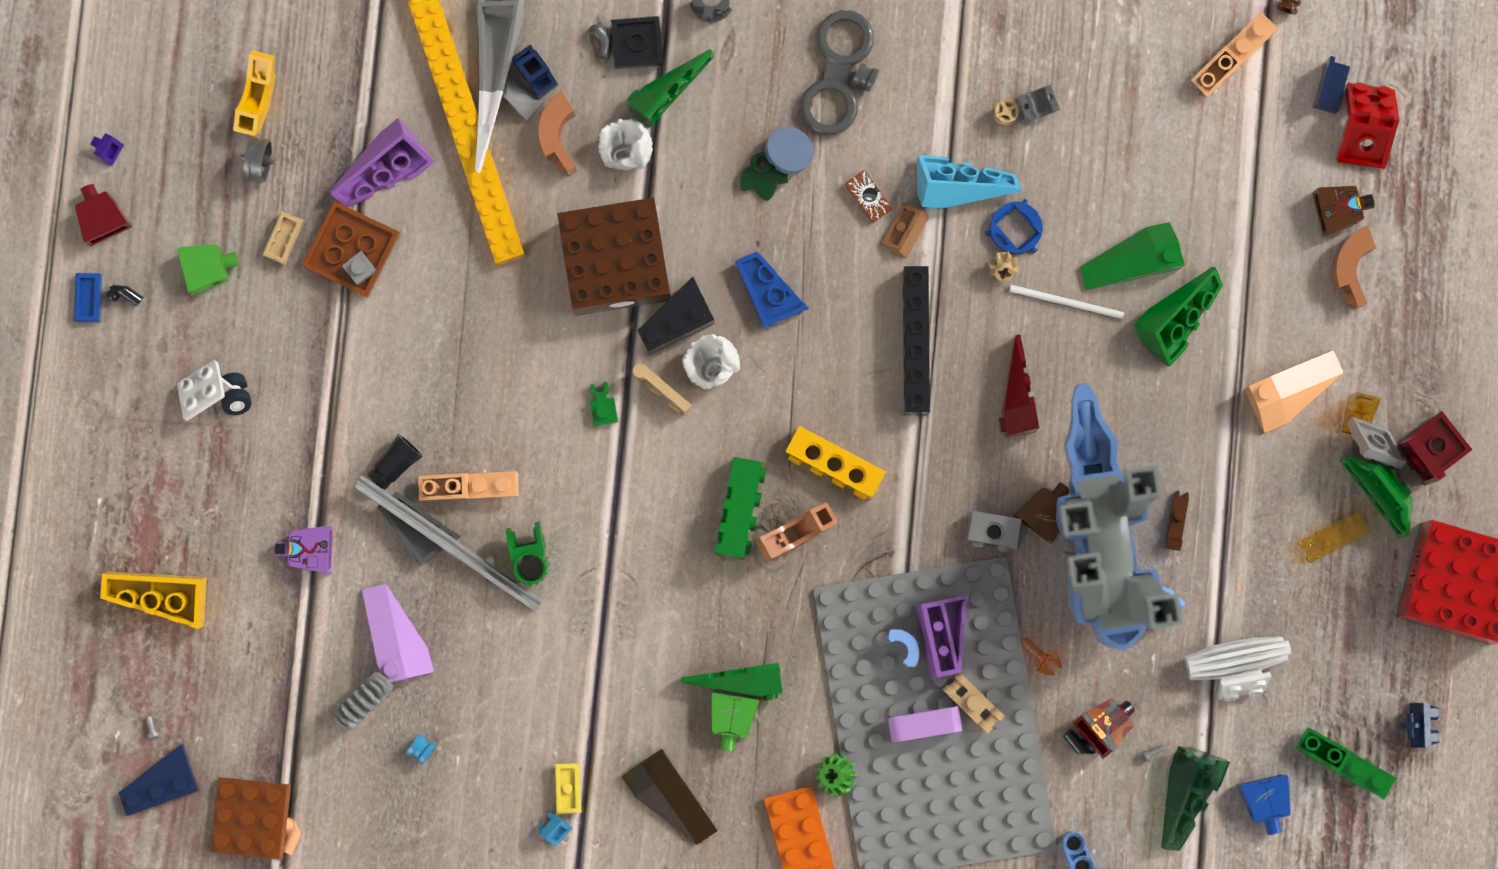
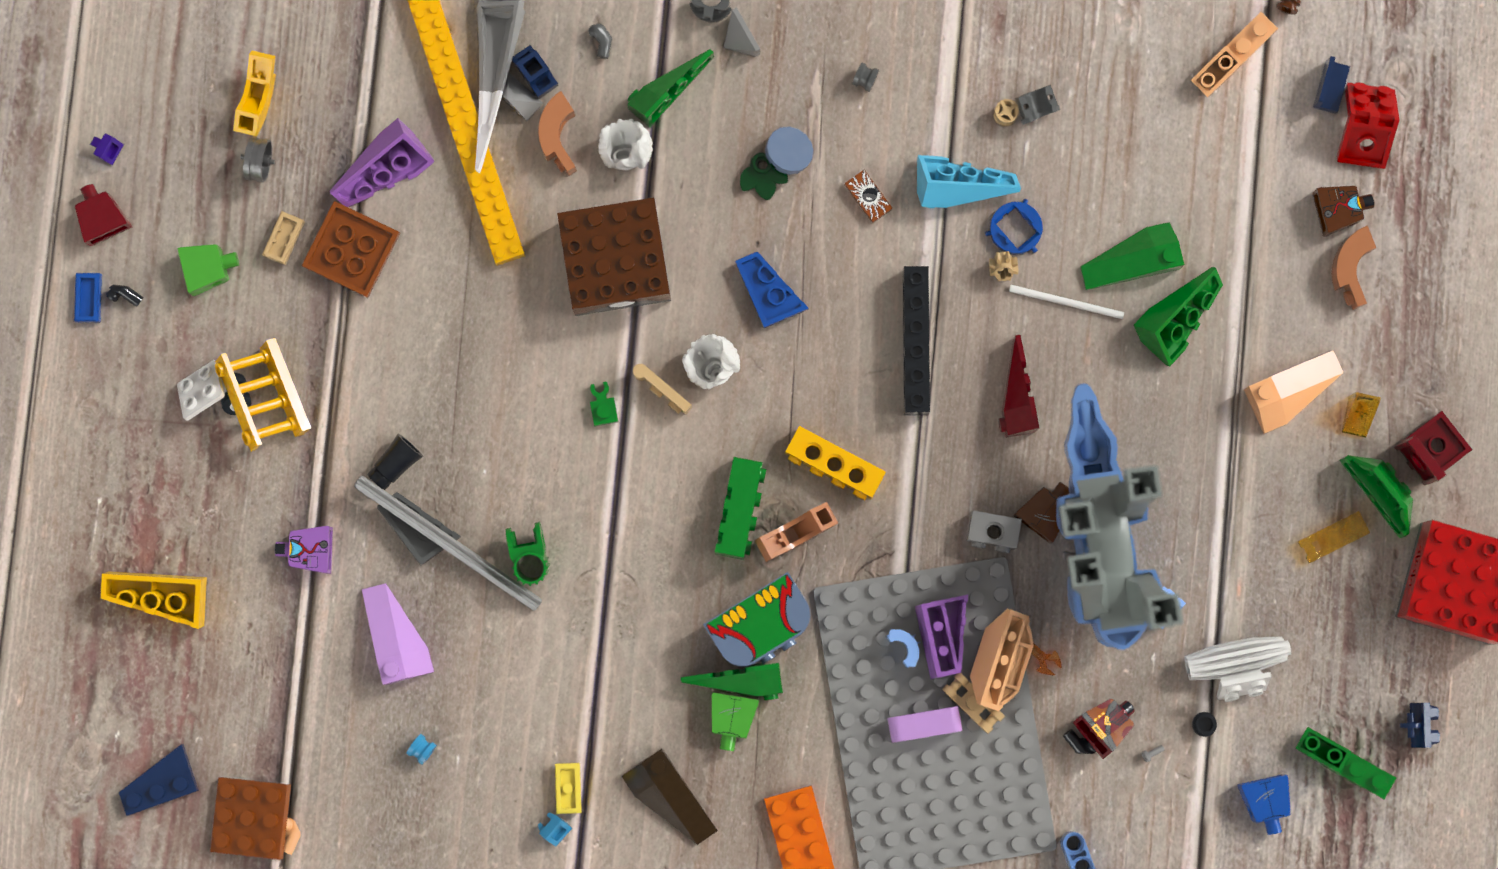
(152, 734): light grey piece -> none
(277, 377): none -> yellow fence
(359, 268): light grey plate -> none
(362, 701): light grey gear -> none
(468, 486): light nougat slope -> none
(637, 42): black plate -> none
(677, 319): black wedge -> none
(739, 36): none -> light grey slope
(761, 623): none -> brick
(837, 72): dark grey bar -> none
(843, 769): bright green gear -> none
(905, 229): medium nougat slope -> none
(1002, 659): none -> light nougat wedge
(1177, 521): reddish brown piece -> none
(1190, 783): clear green wedge -> none
(1204, 724): none -> black plate
(1376, 443): light grey plate -> none

